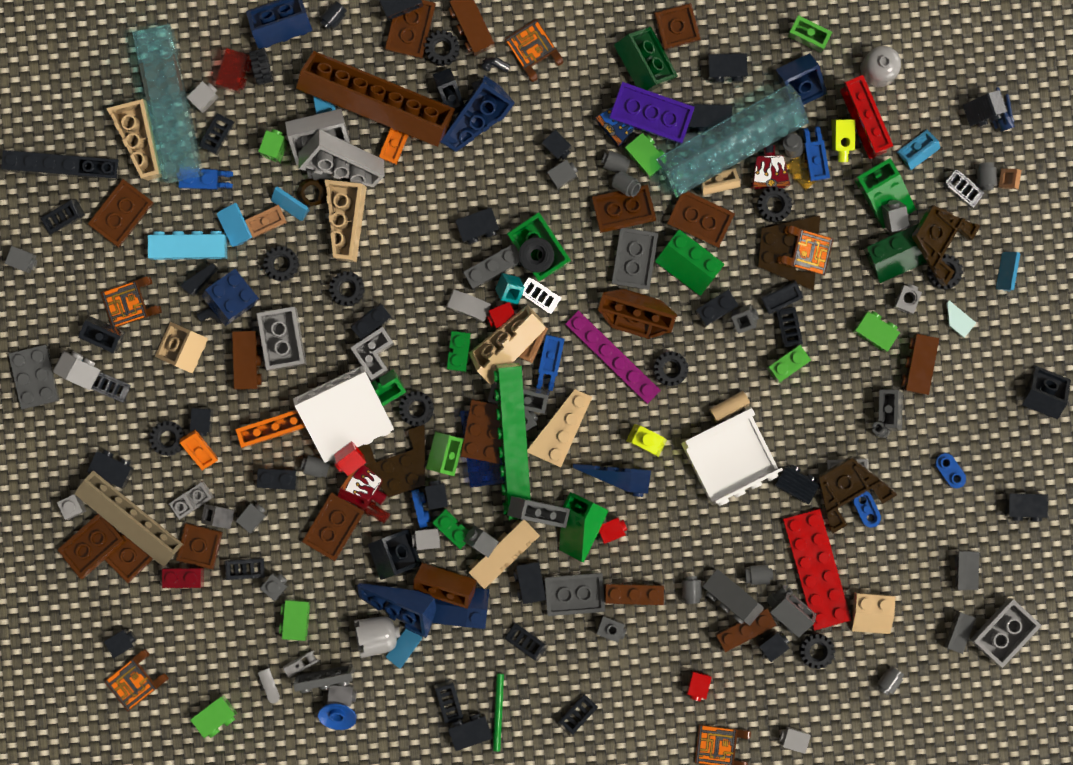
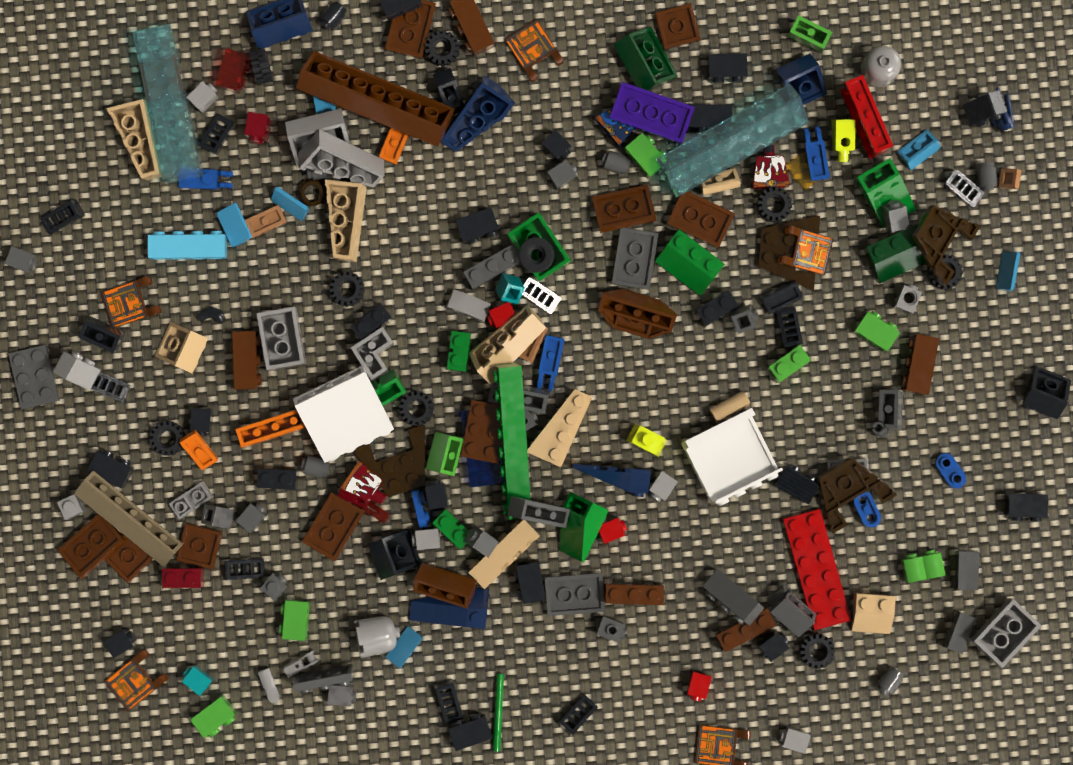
(59, 165): black slope -> none
(121, 213): reddish brown plate -> none
(196, 282): black slope -> none
(197, 679): none -> teal brick
(230, 297): dark blue brick -> none
(257, 128): none -> dark red brick
(273, 146): bright green brick -> none
(281, 252): black tyre -> none
(337, 716): blue dish -> none
(349, 459): brick -> none
(408, 606): dark blue wedge -> none
(495, 62): black arm -> none
(543, 646): black slope -> none
(613, 357): magenta plate -> none
(626, 184): dark grey brick -> none
(662, 486): none -> light grey brick
(682, 368): black tyre -> none
(691, 590): dark grey brick -> none
(758, 574): dark grey brick -> none
(793, 145): dark grey brick -> none
(922, 567): none -> bright green brick
(959, 320): light aqua tile -> none

